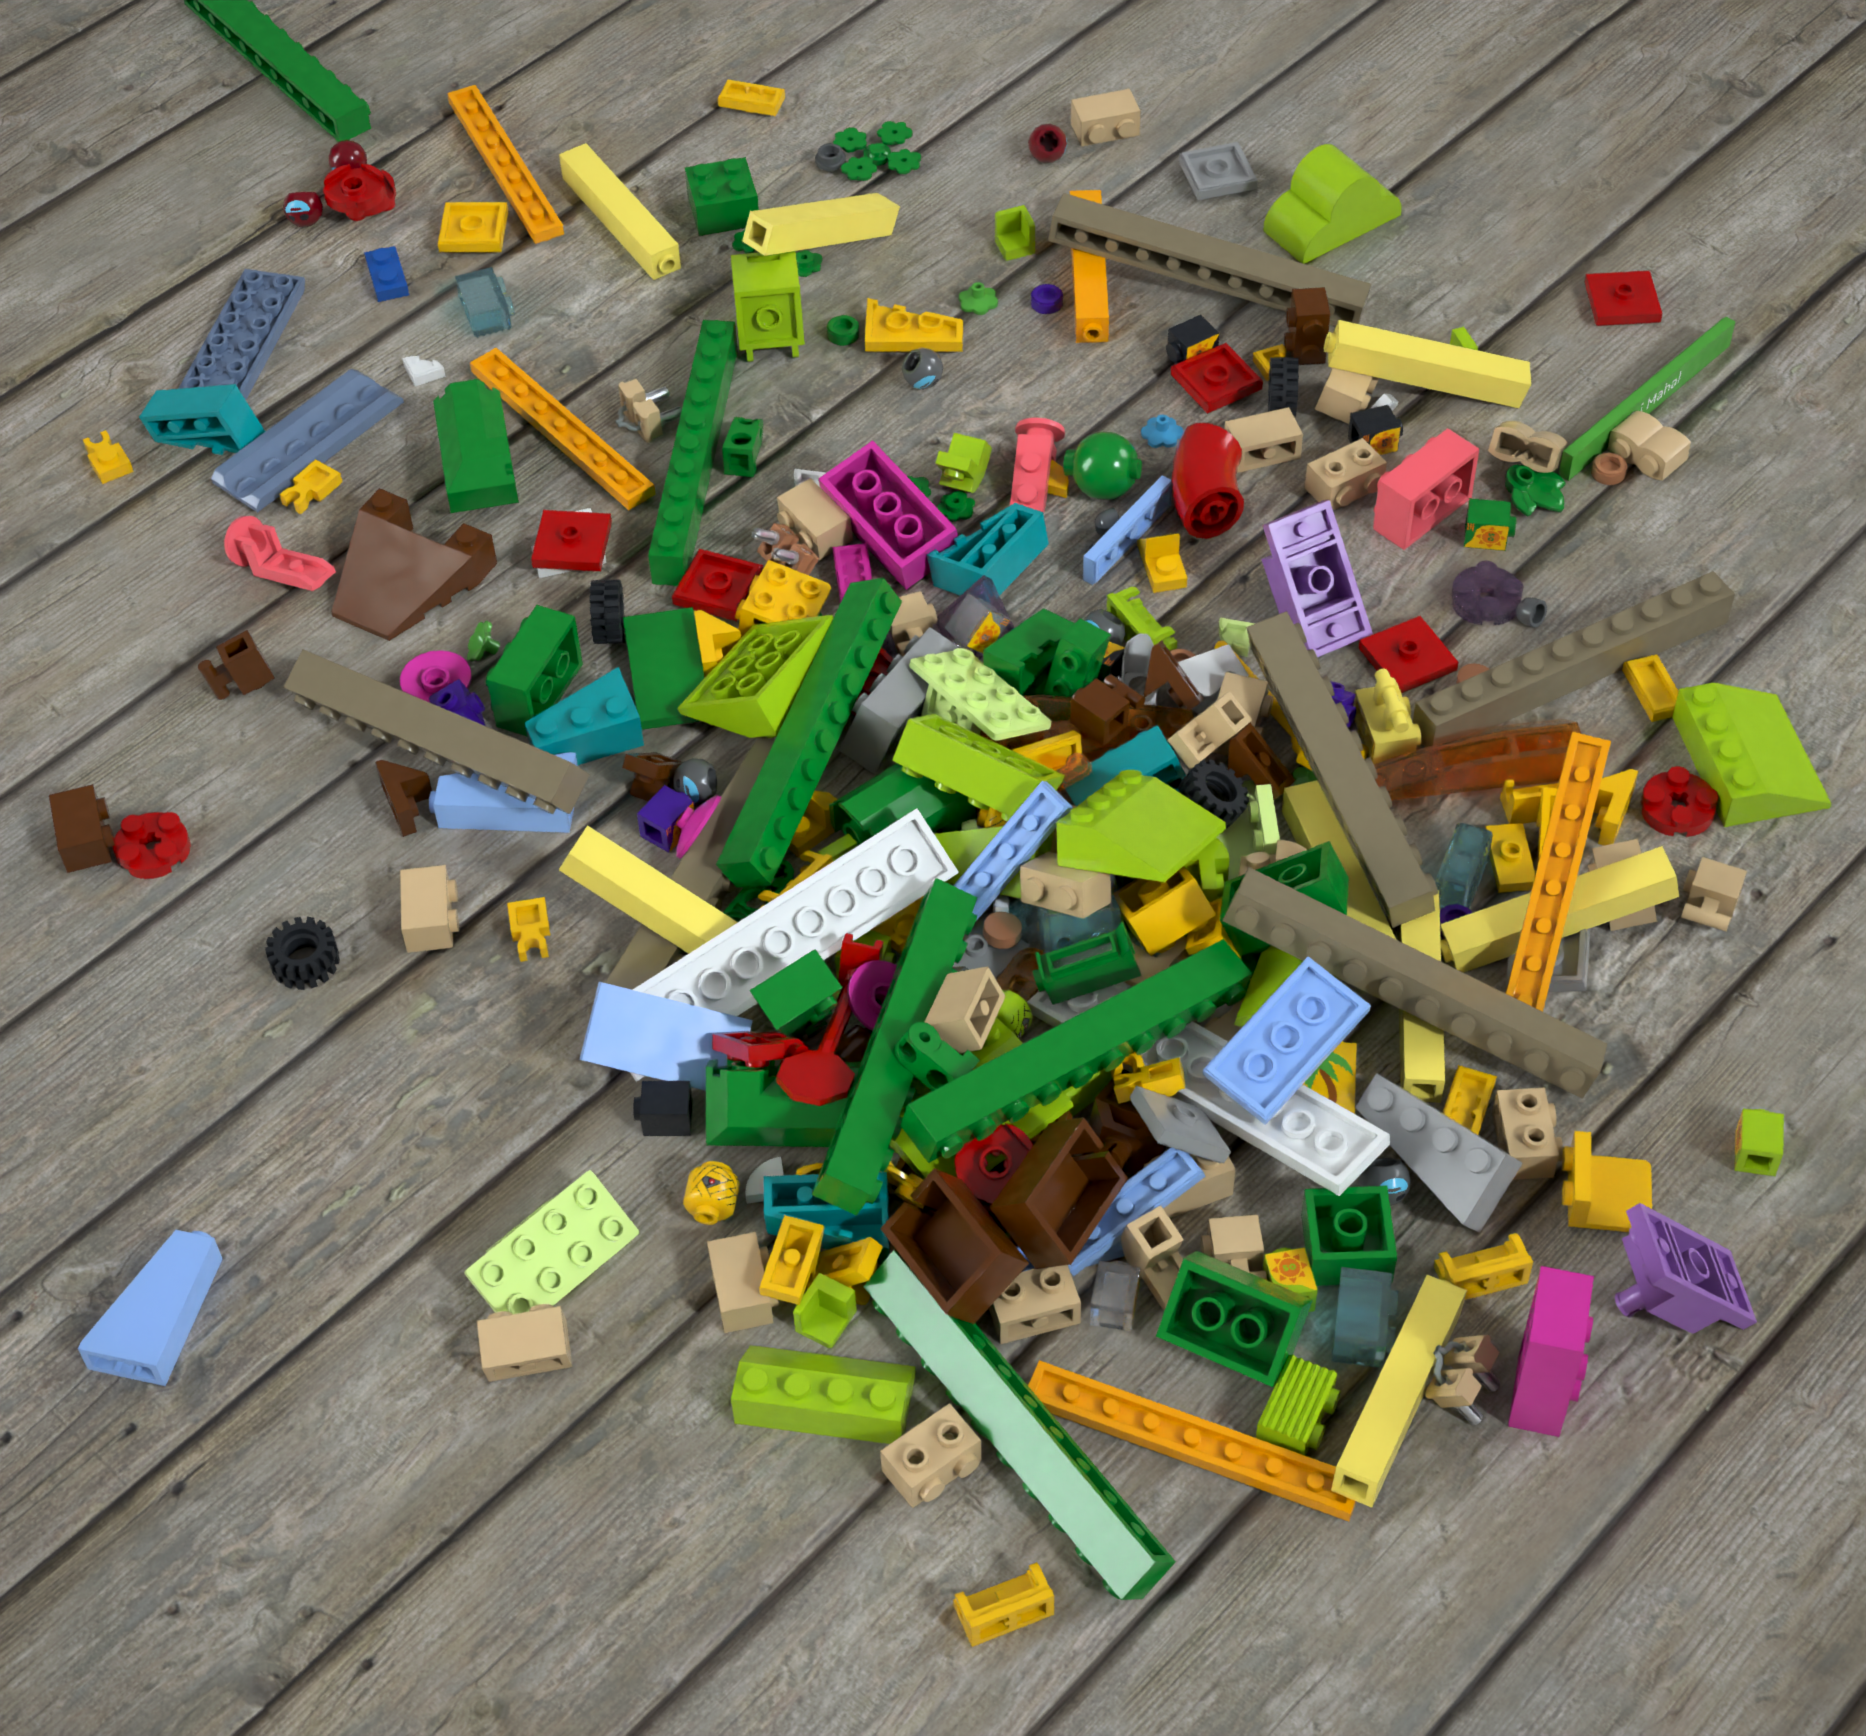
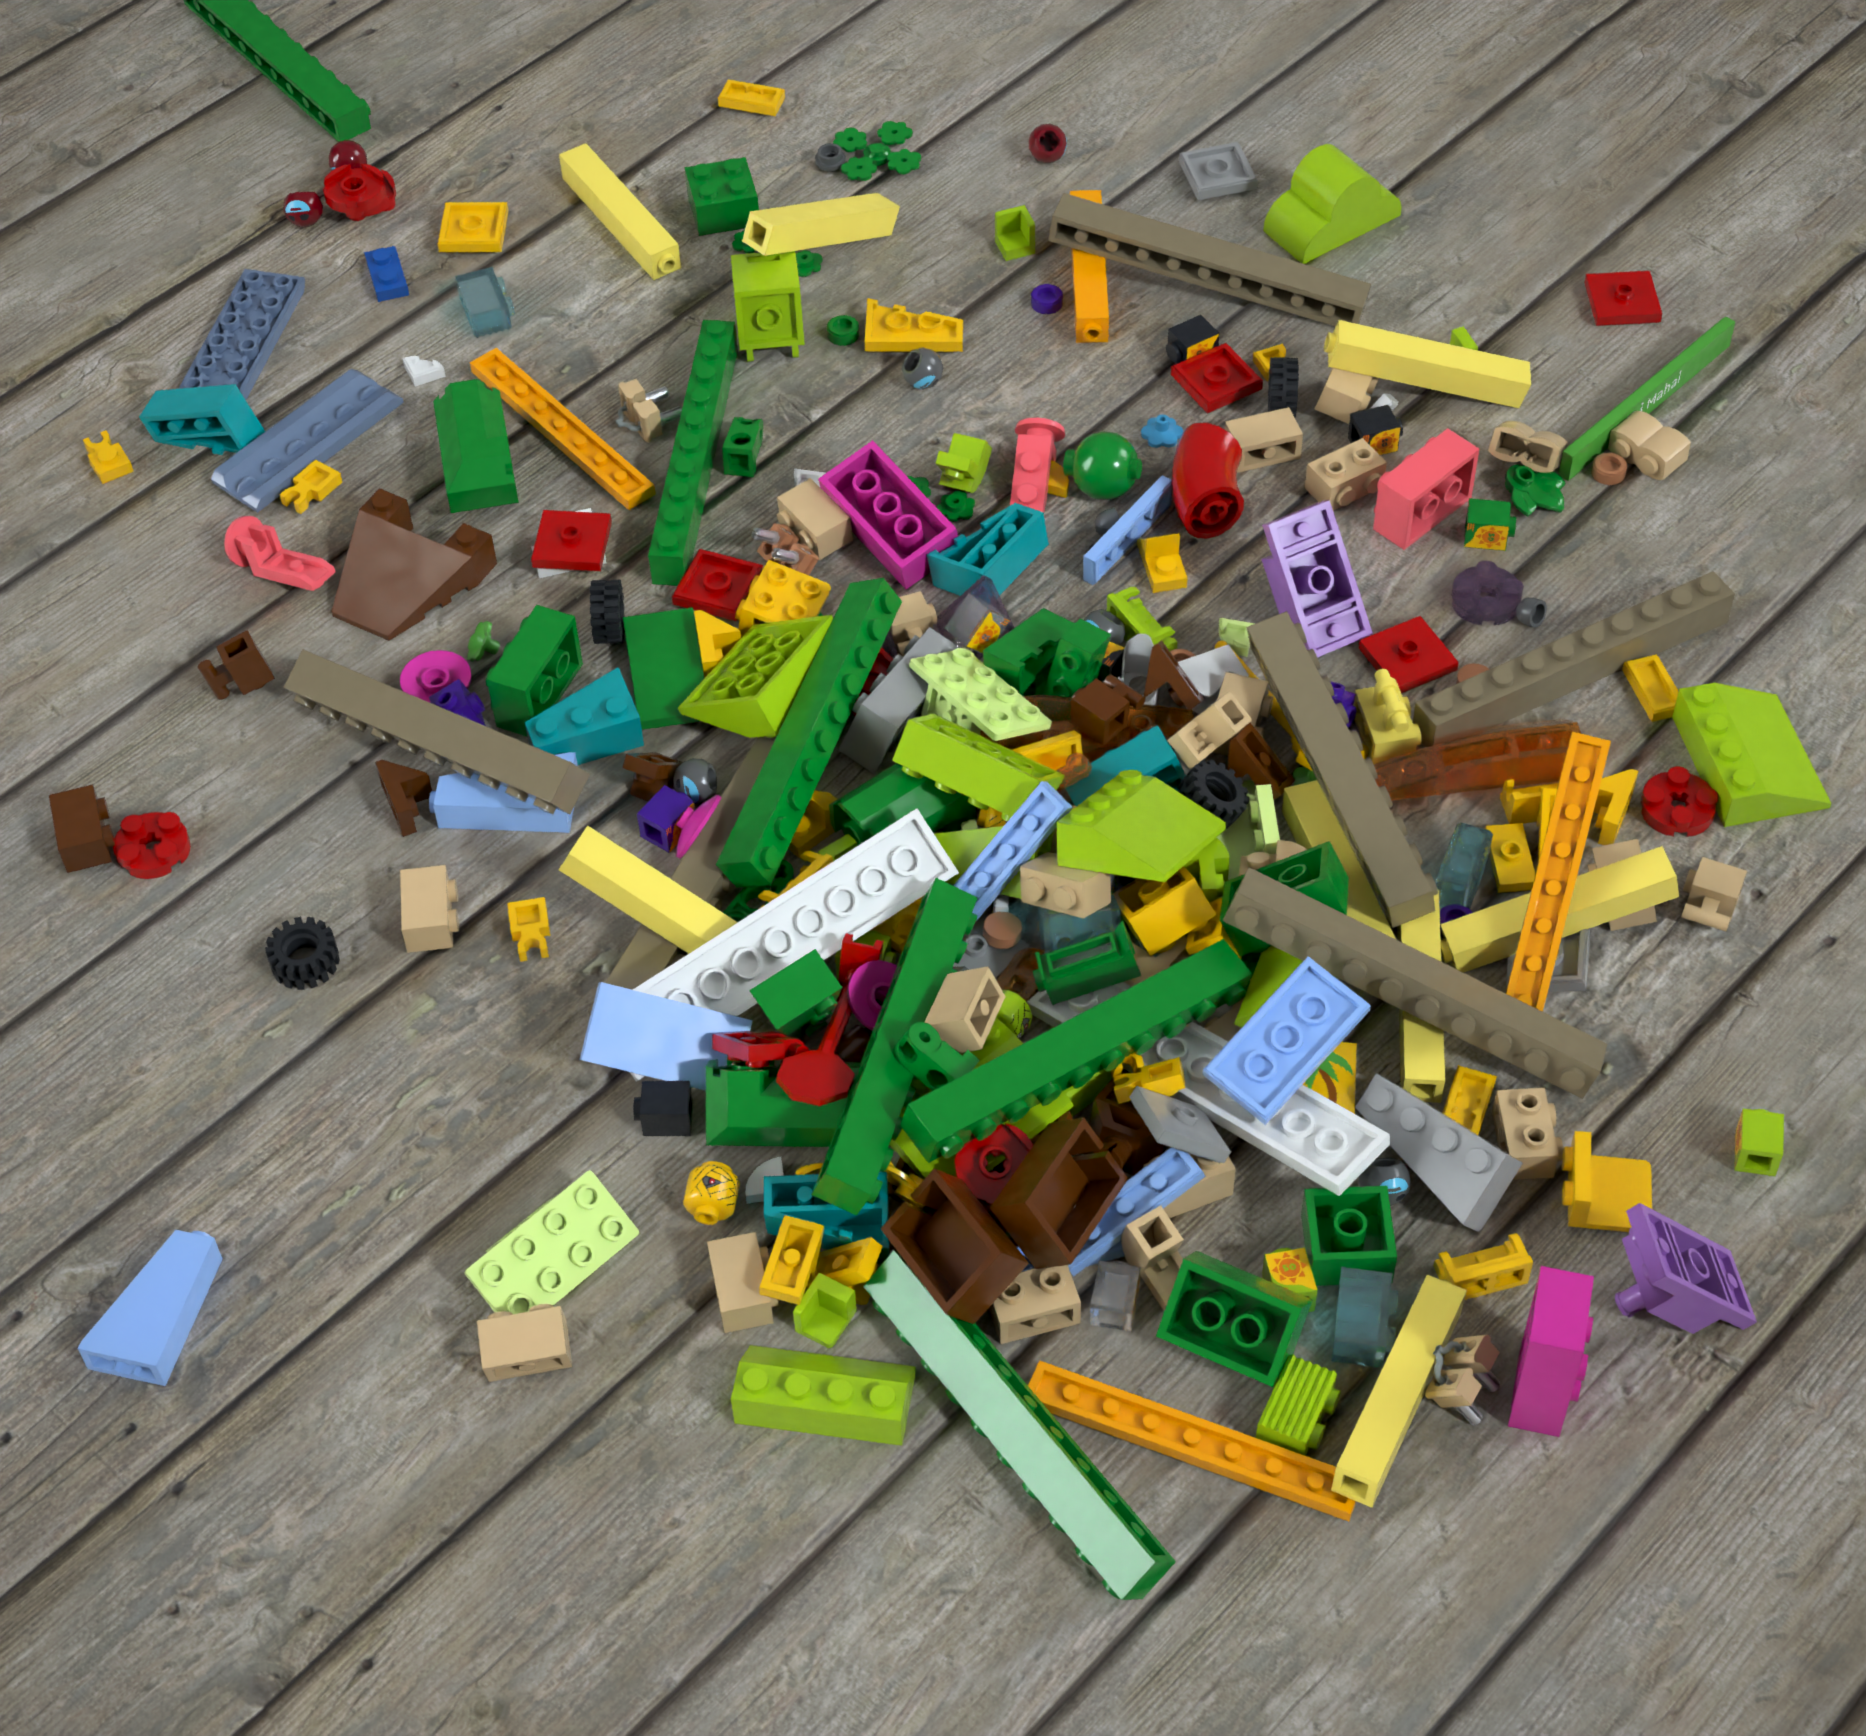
(505, 164): light orange plate -> none
(851, 566): dark pink plate -> none
(931, 1456): tan brick -> none
(978, 299): bright green plant -> none
(1005, 1606): yellow hinge -> none
(1105, 117): tan brick -> none
(1236, 1242): tan brick -> none
(1308, 325): reddish brown brick -> none

